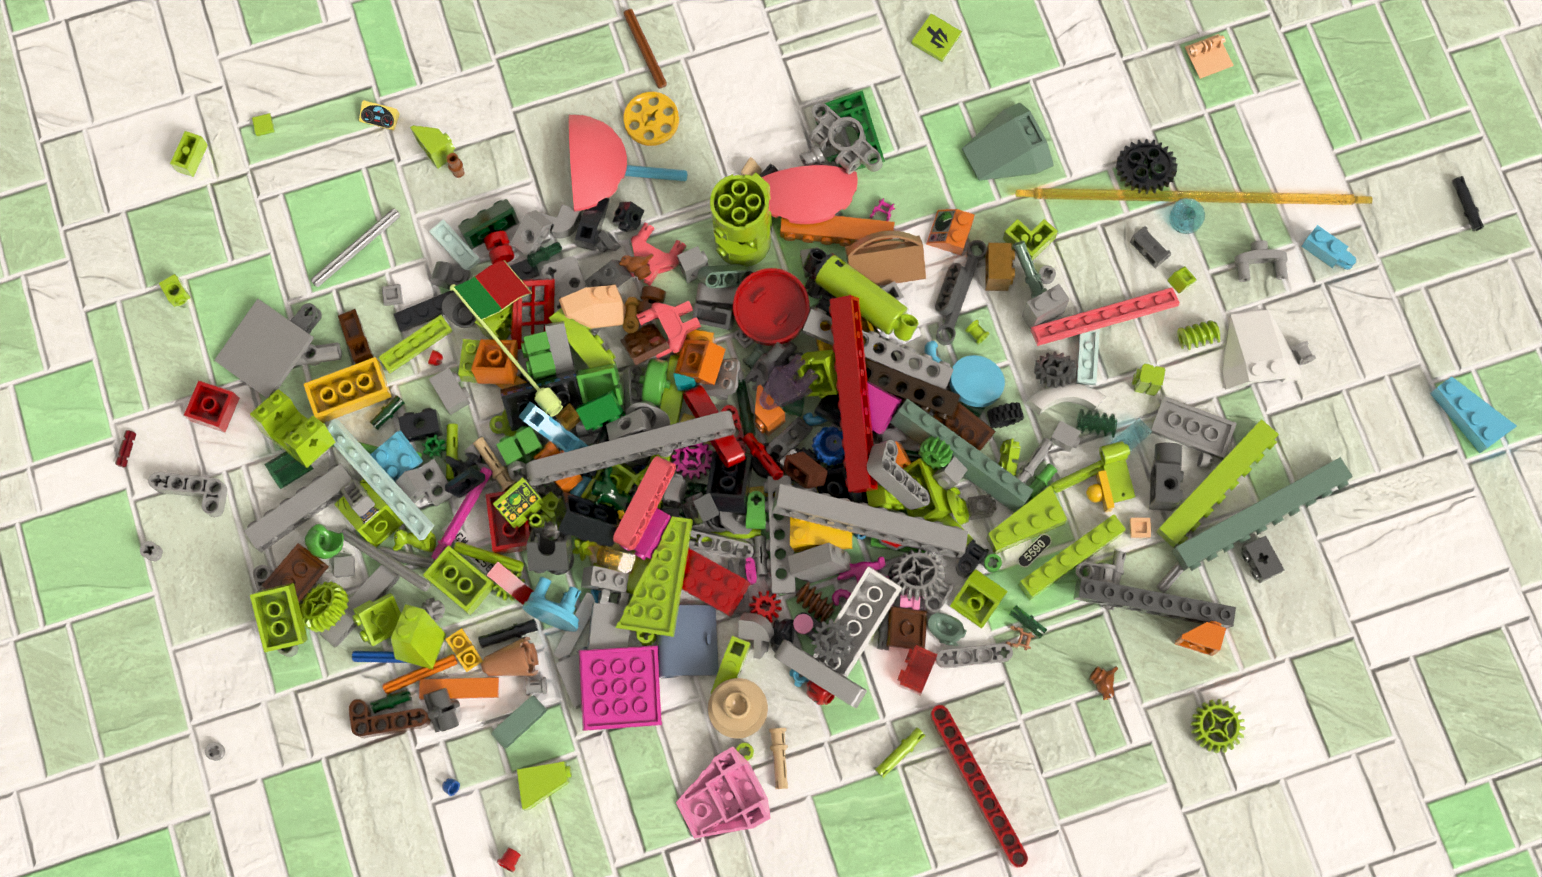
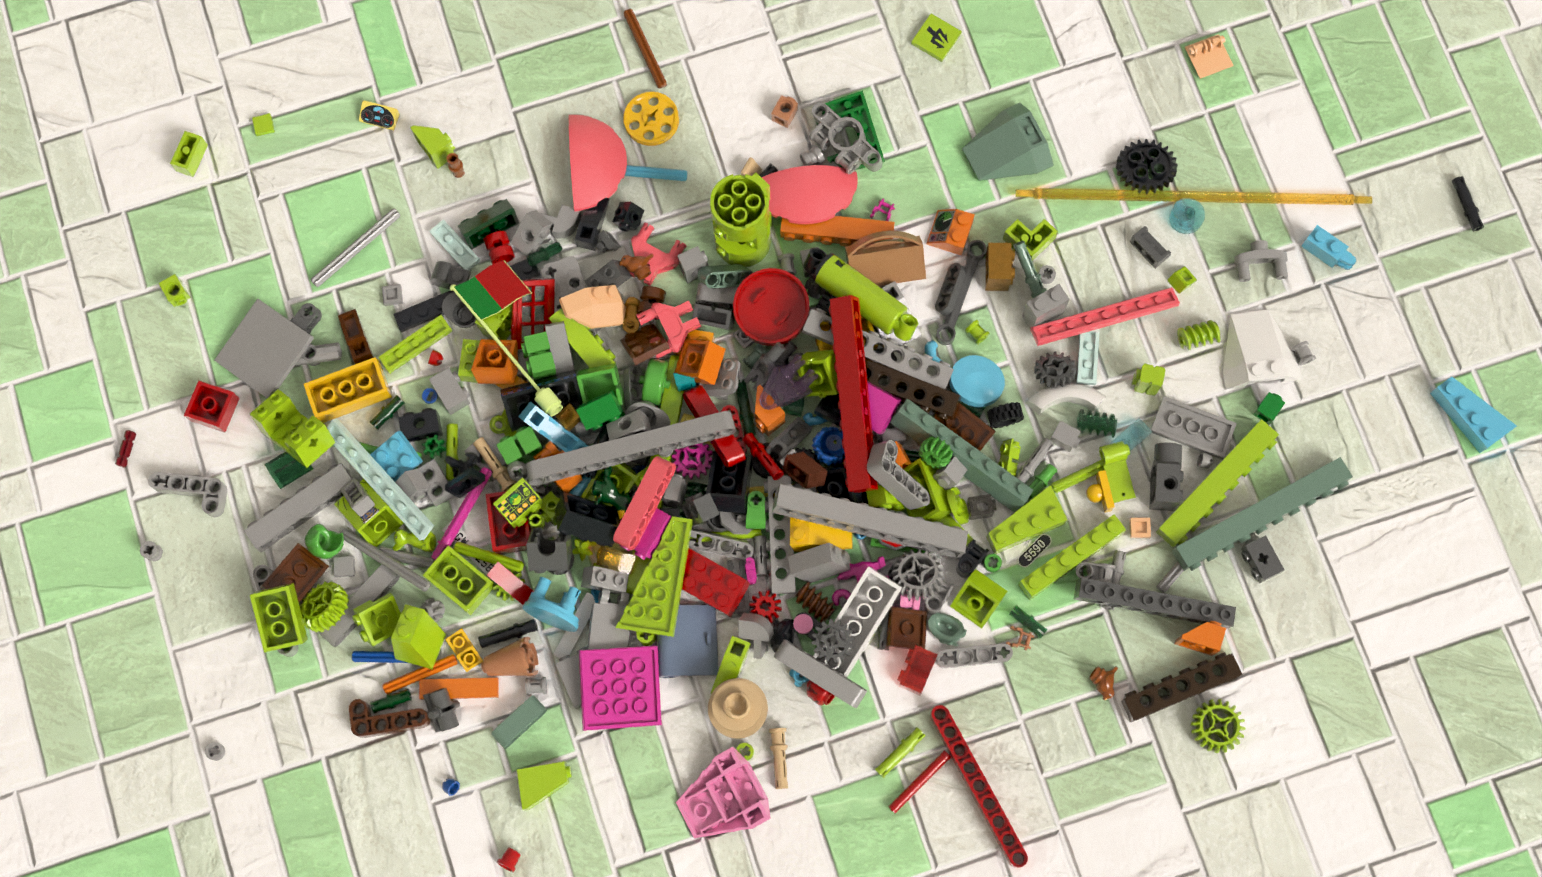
(425, 394): none -> blue hinge
(784, 118): none -> nougat brick
(786, 263): none -> light grey bush
(919, 782): none -> red piece
(1229, 671): none -> dark brown brick
(1269, 408): none -> green brick

